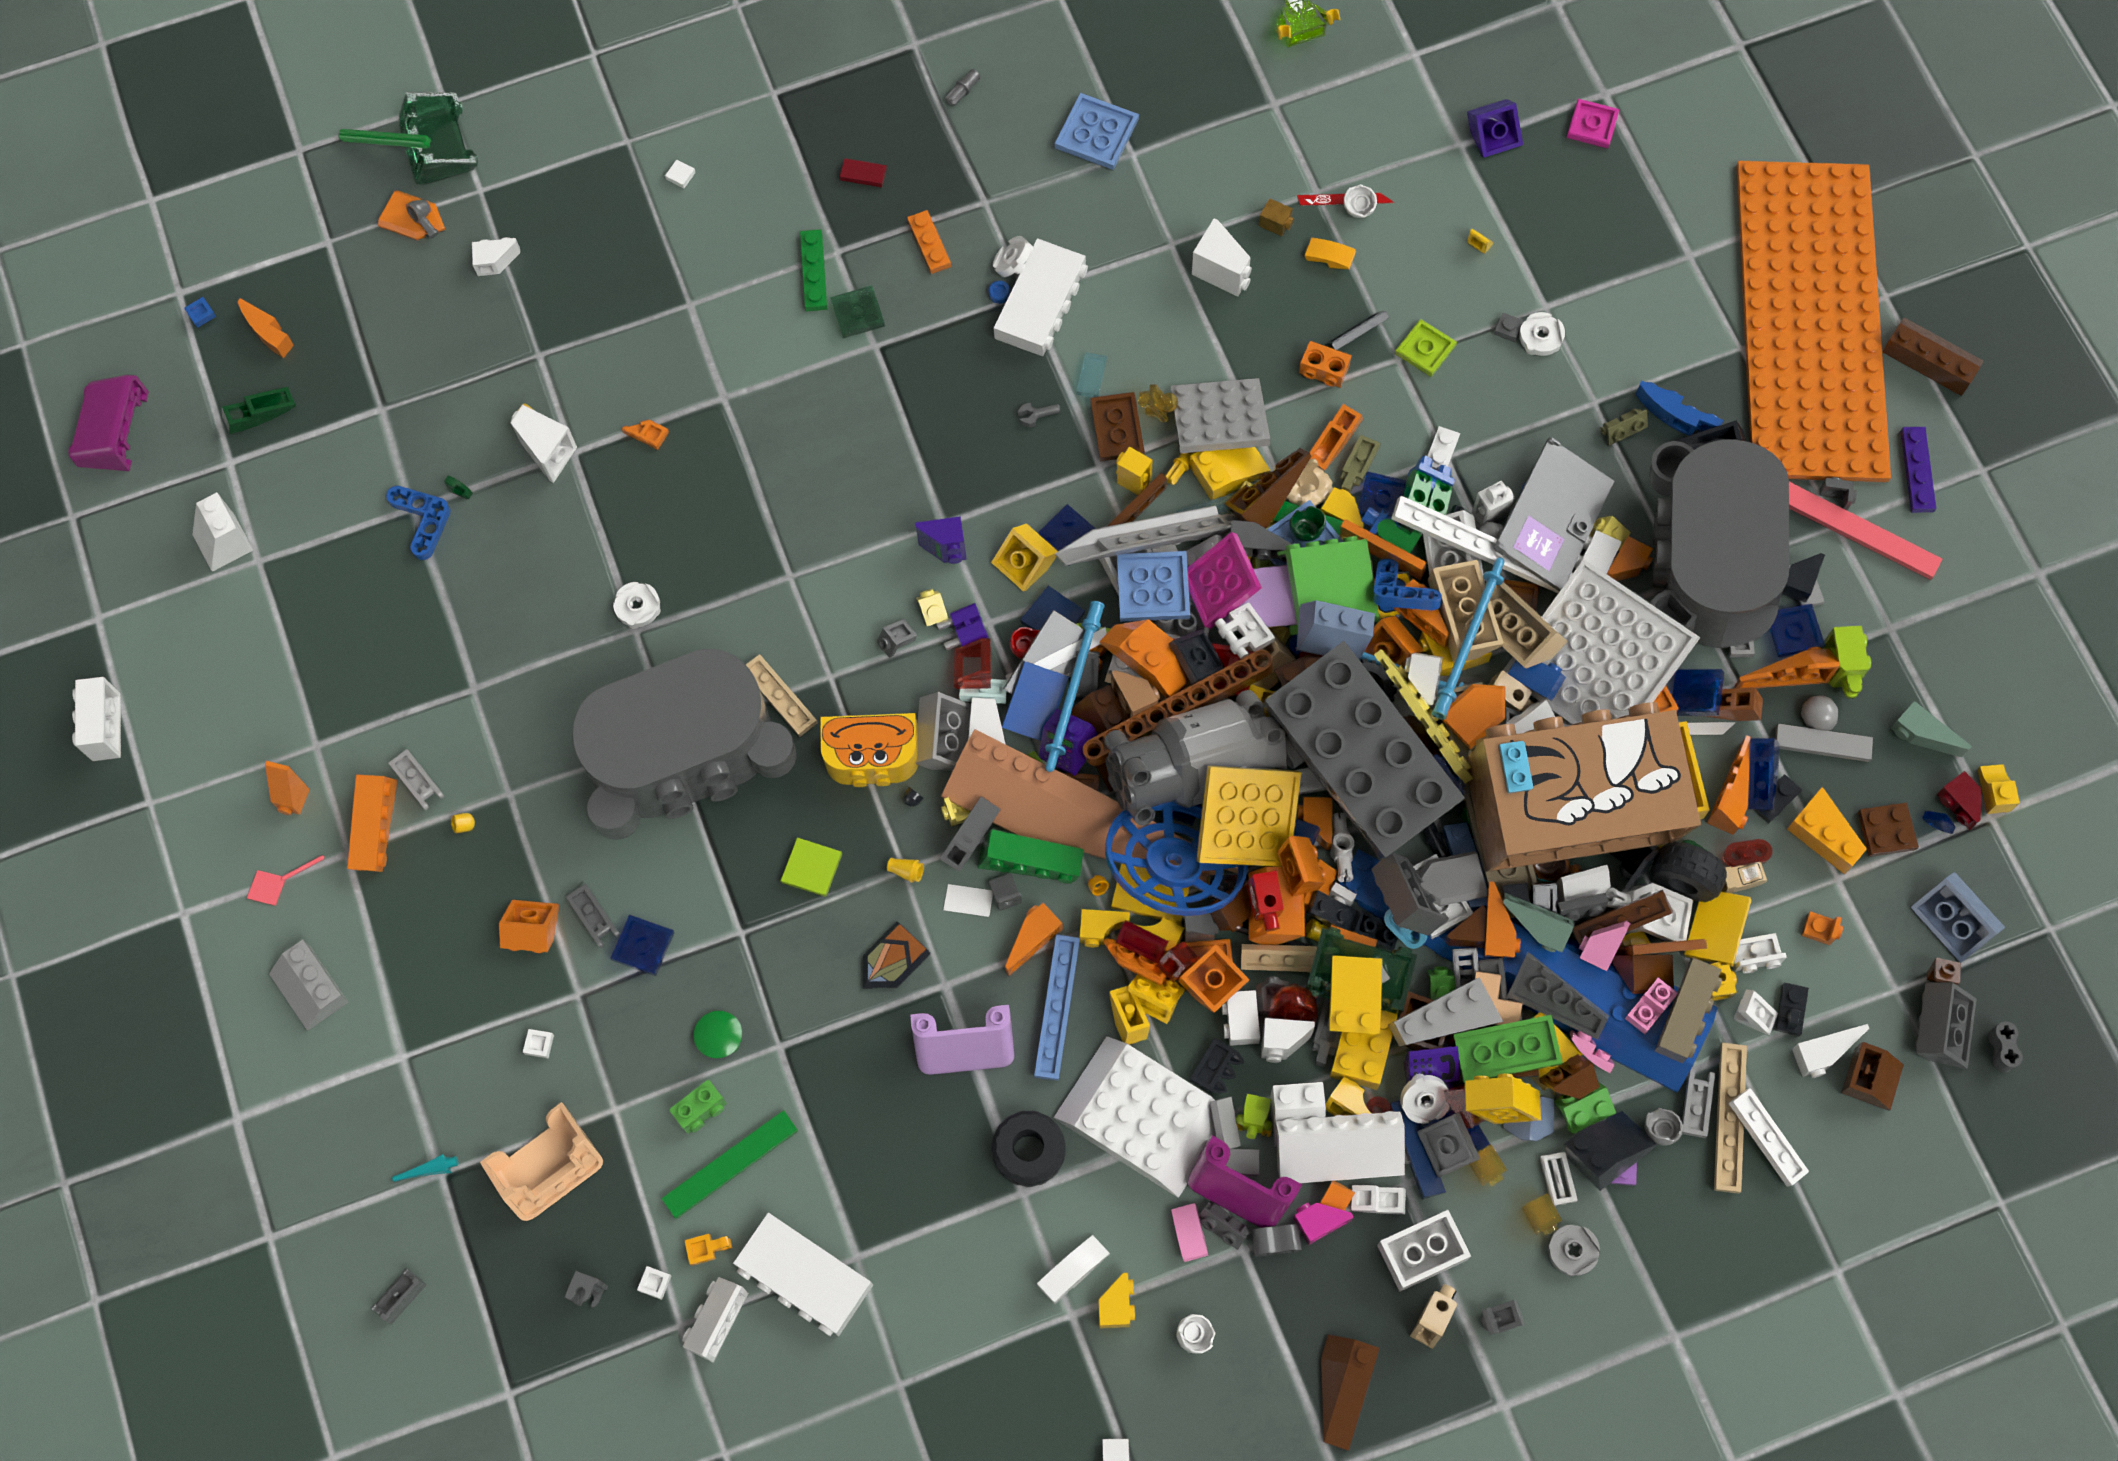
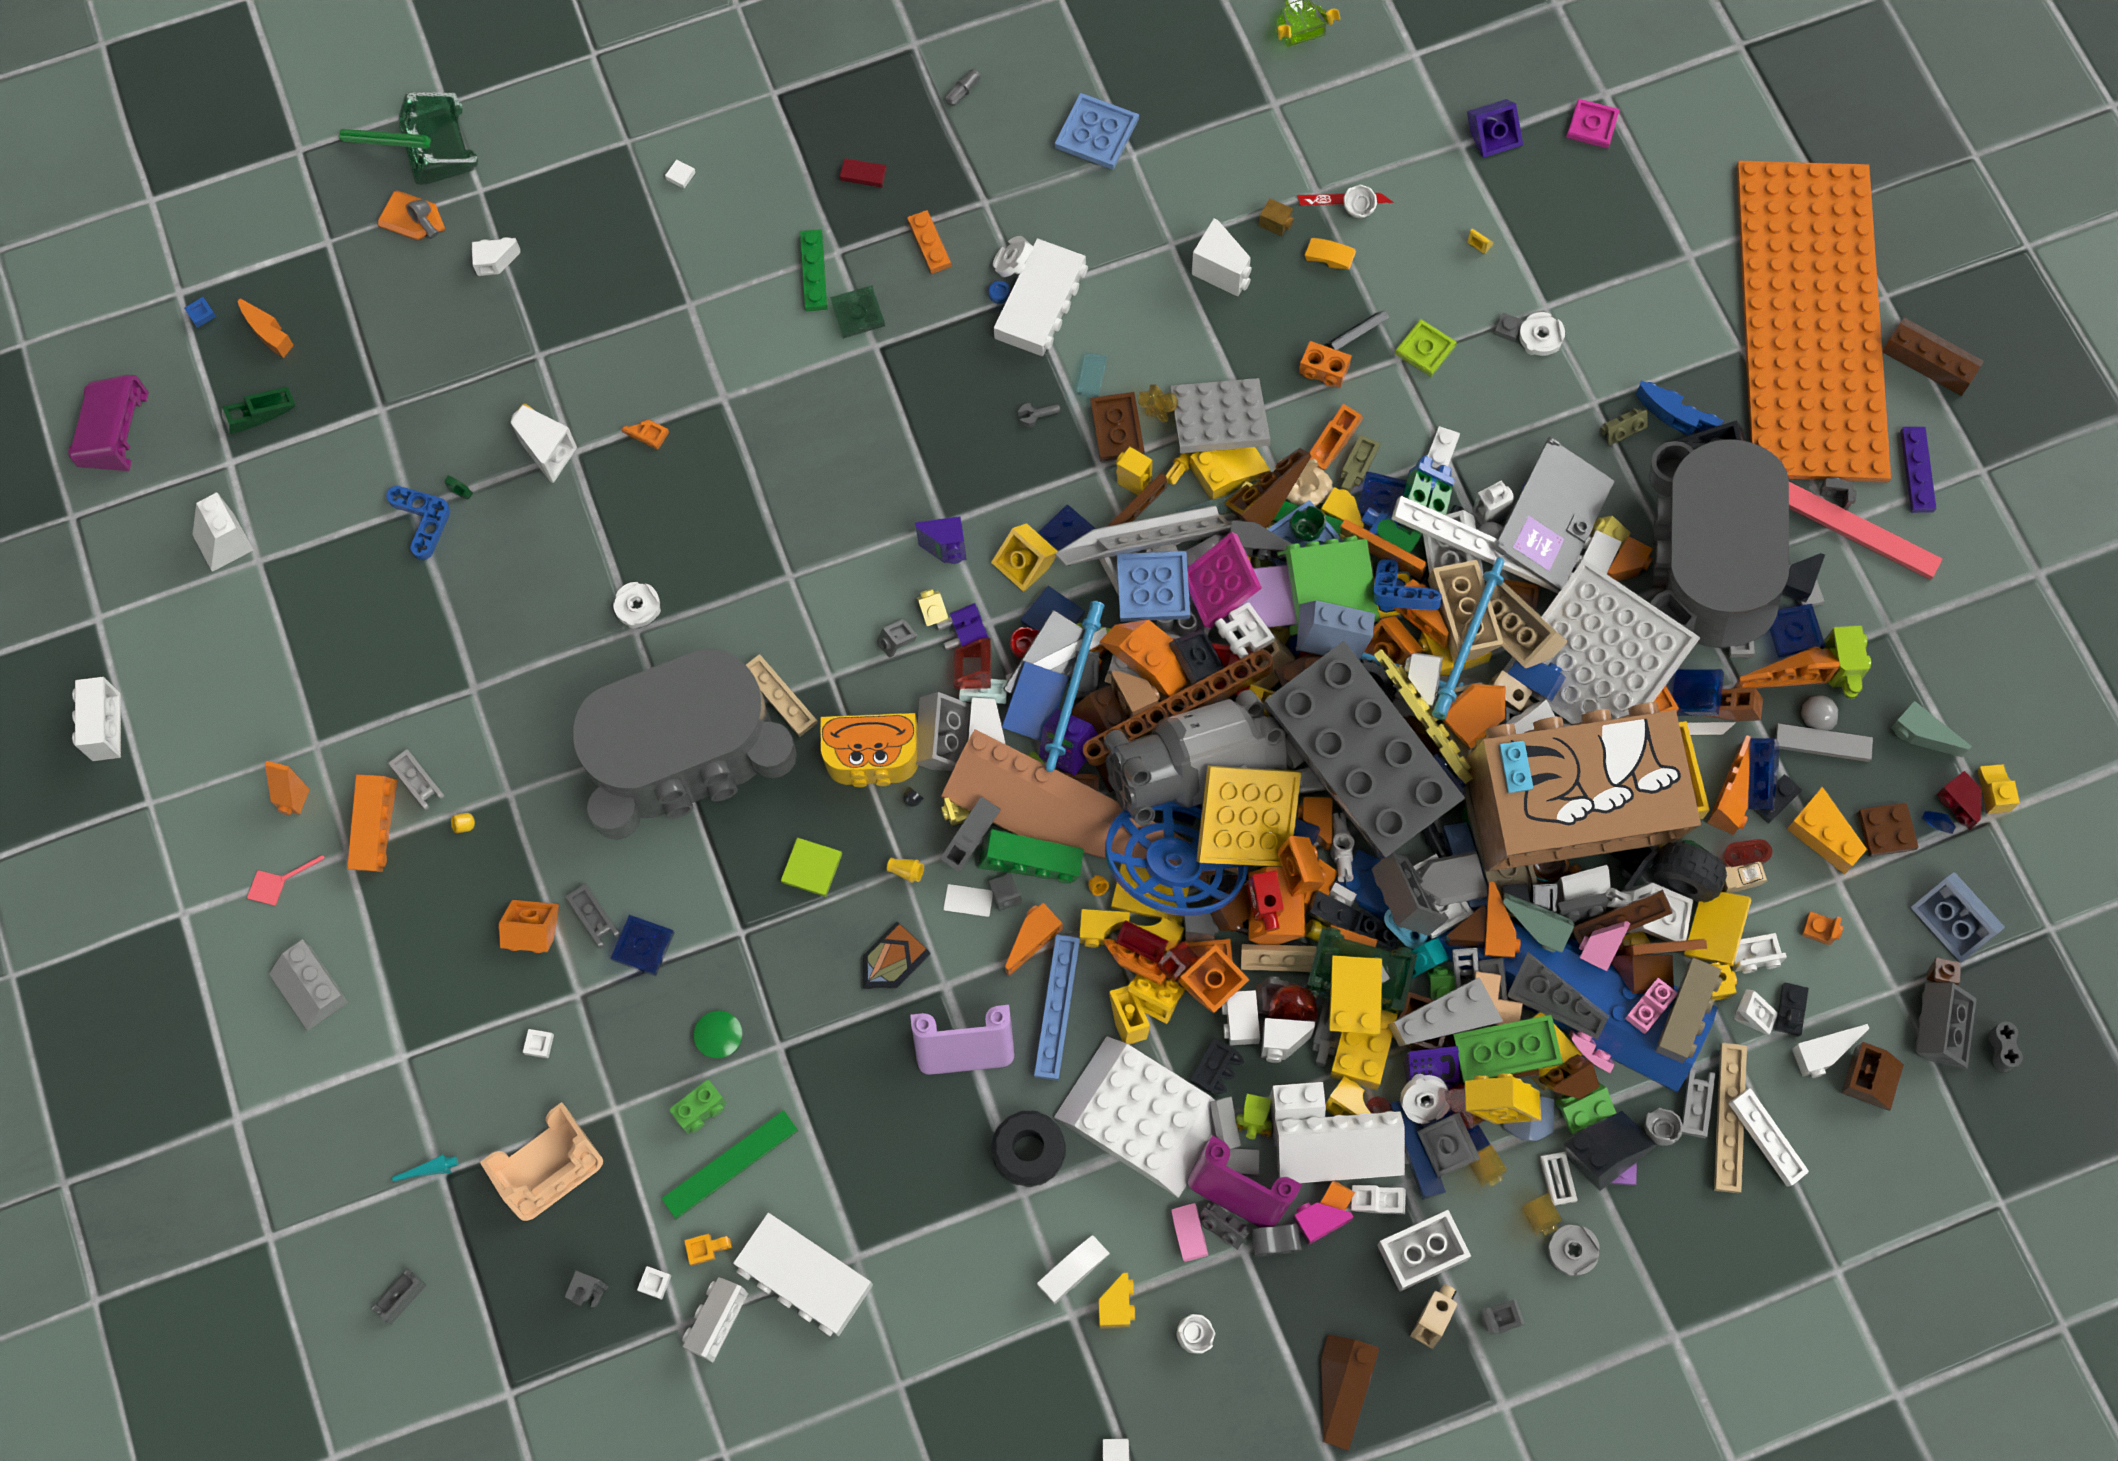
(1429, 956): none -> teal slope

